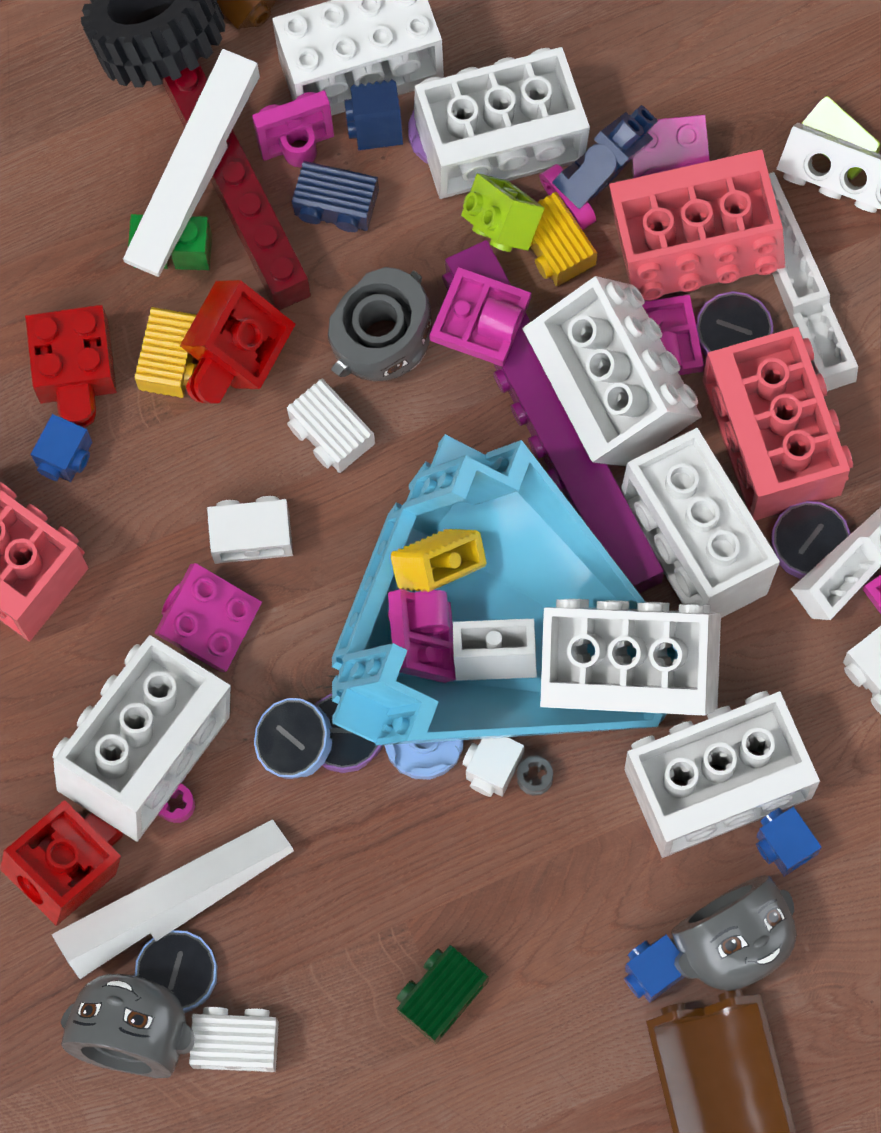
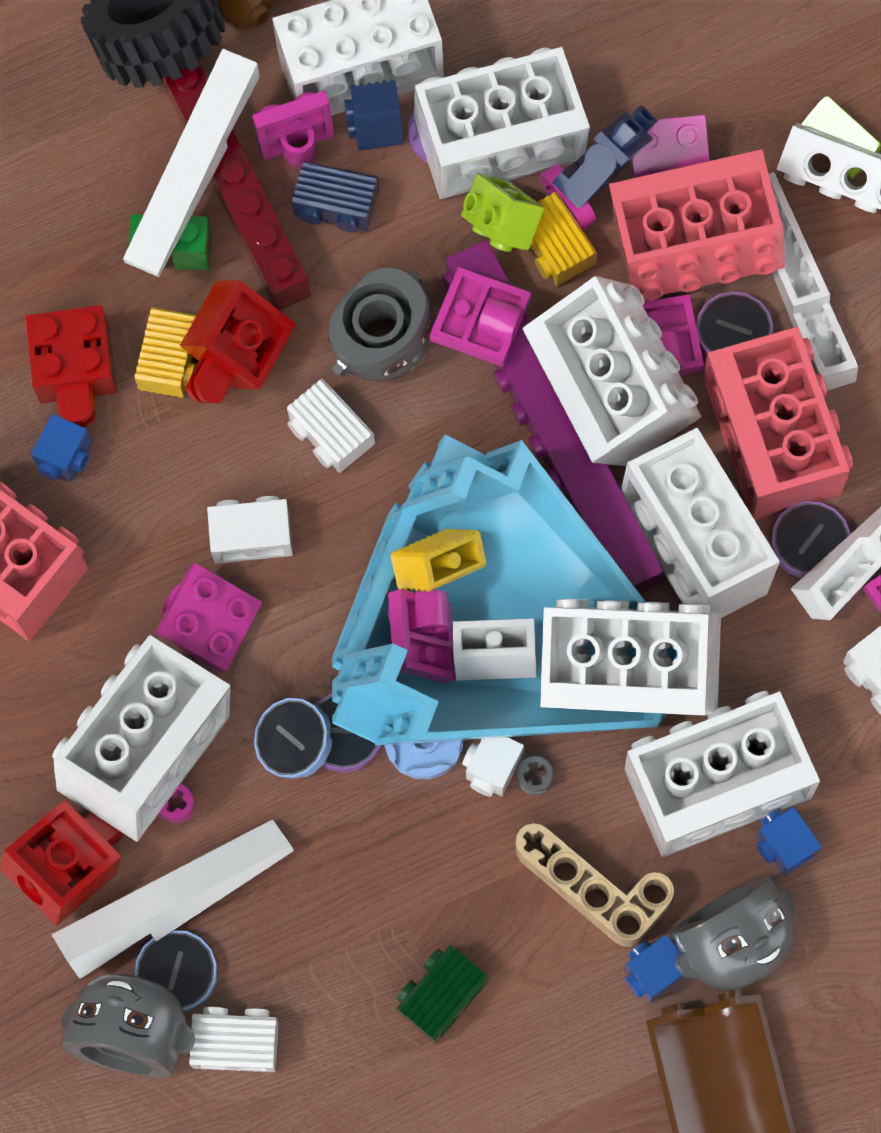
(589, 879): none -> tan beam

